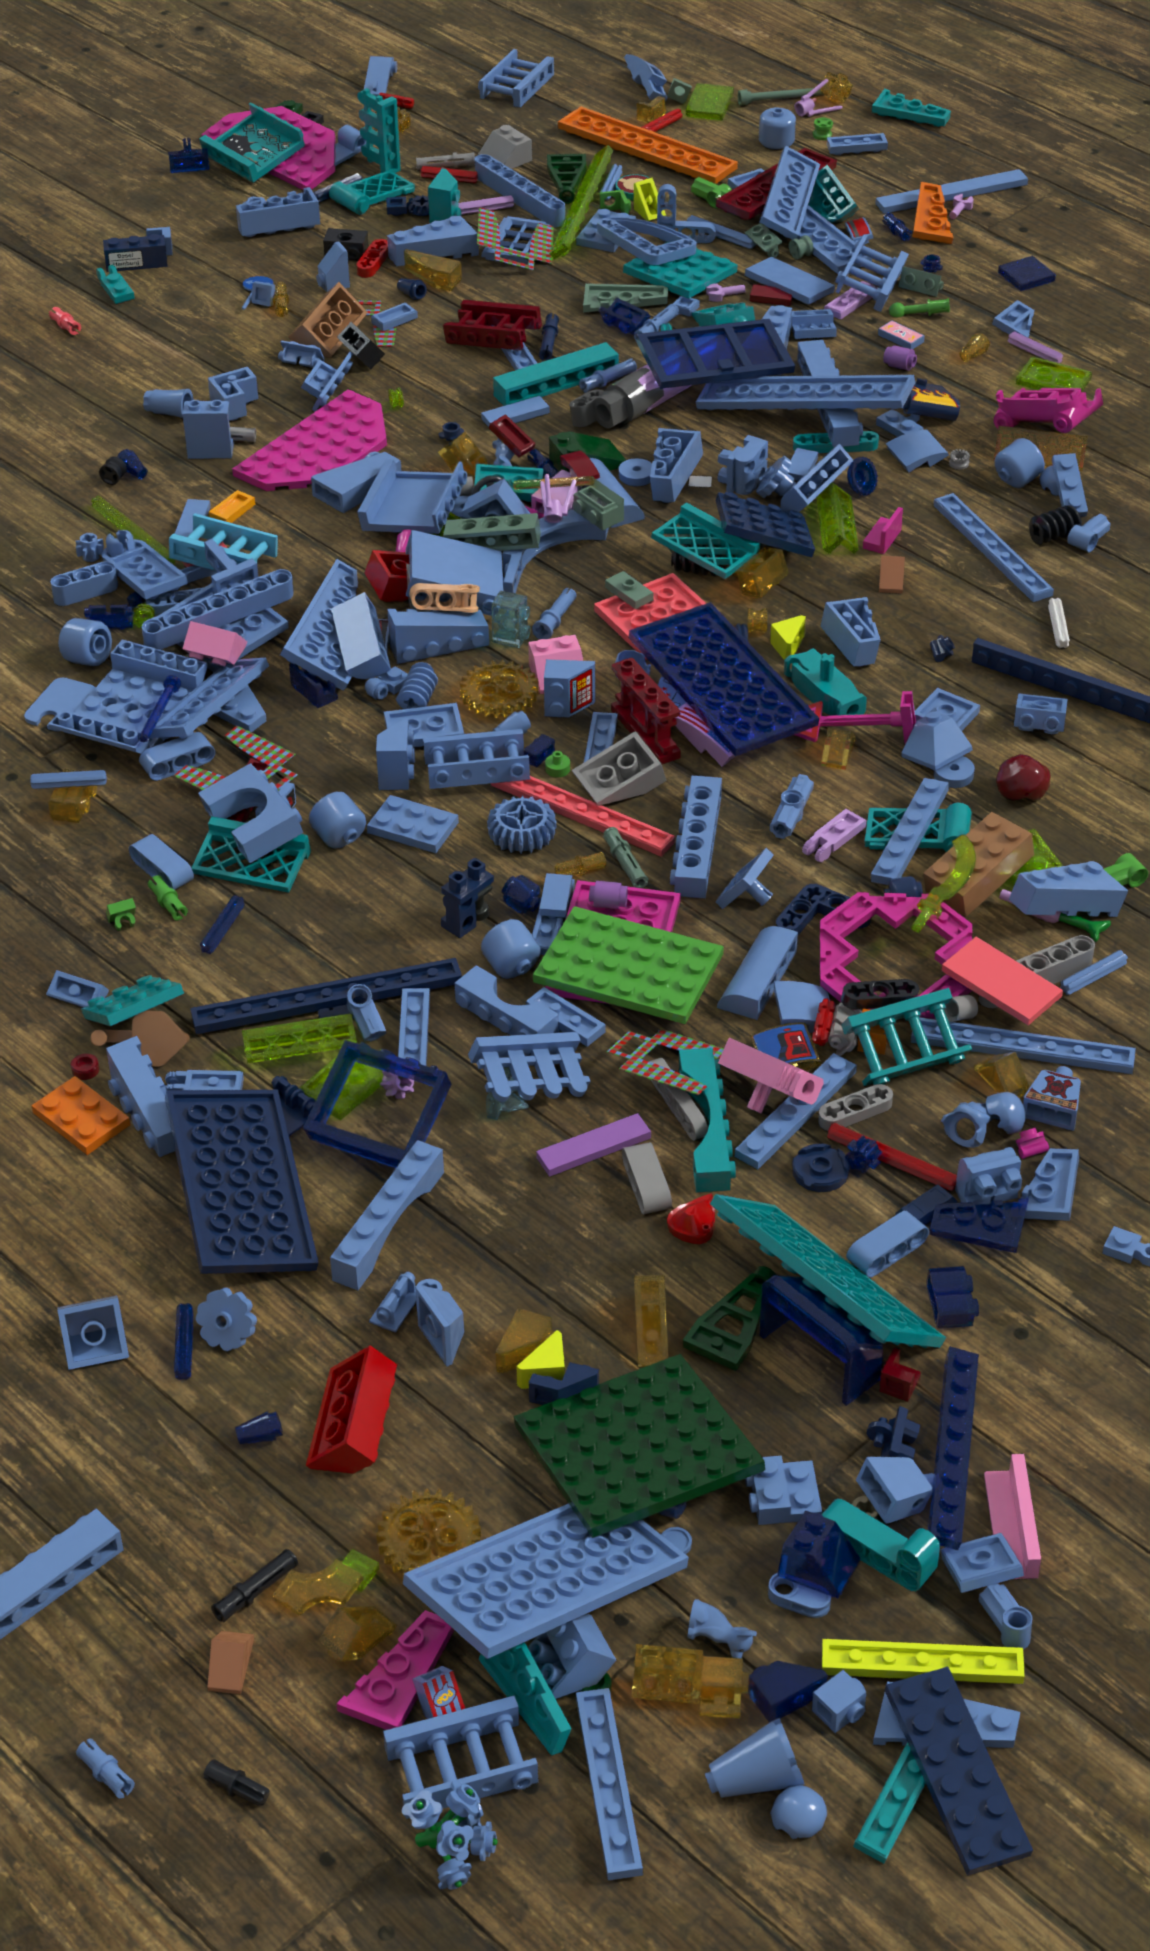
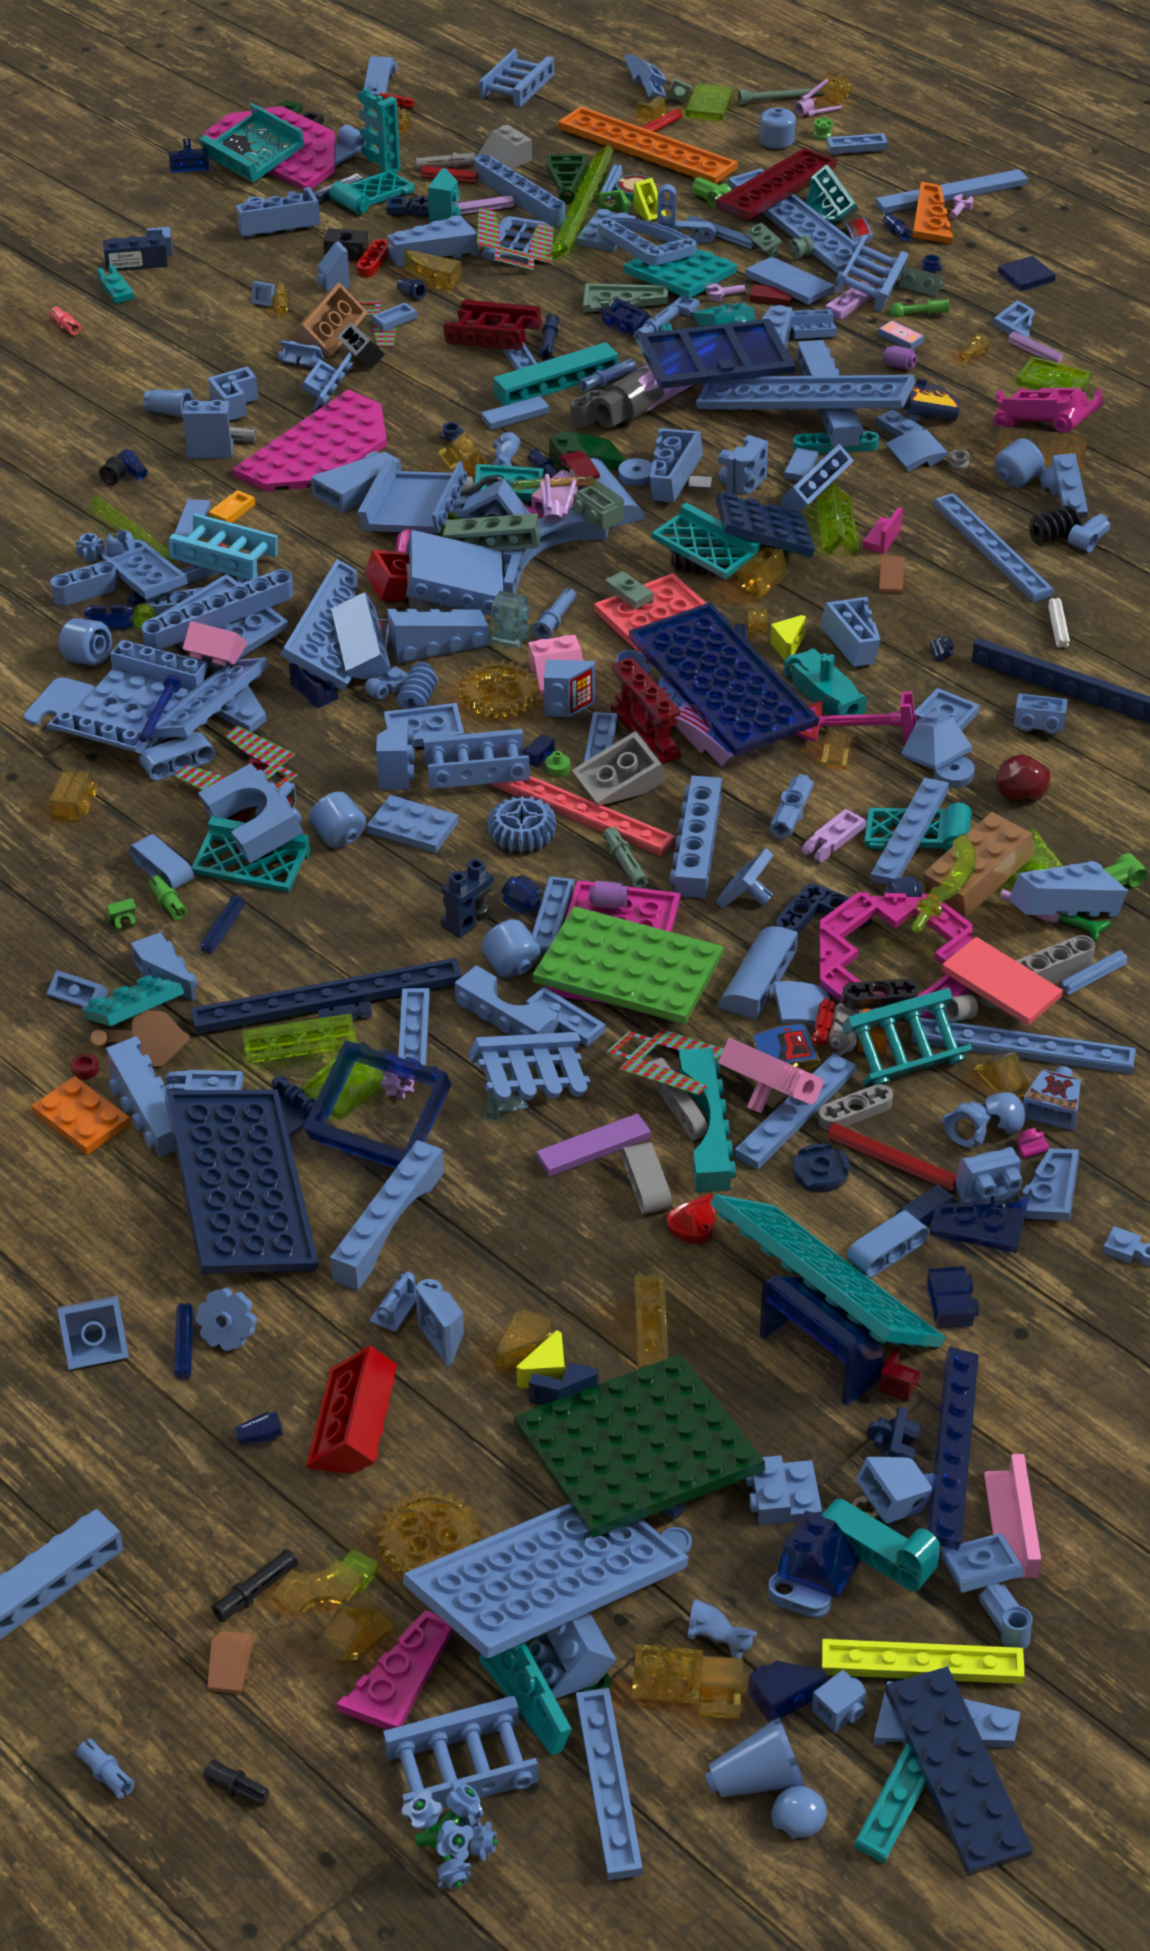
(68, 779): medium blue axle -> none
(158, 958): none -> medium blue slope
(228, 572): medium blue bracket -> none
(247, 284): blue piece -> none
(365, 1014): medium blue piece -> none
(395, 397): clear neon green bush -> none
(438, 1692): medium blue brick -> none
(457, 601): light nougat piece -> none
(512, 436): dark red tile -> none
(515, 721): medium blue cone -> none
(556, 895): medium blue tile -> none
(581, 865): clear yellow axle -> none
(723, 1346): dark green plate -> none
(776, 478): medium blue plant -> none
(790, 193): medium blue plate -> none
(862, 476): clear blue hat -> none
(863, 1154): clear blue gear -> none
(902, 109): teal wing -> none

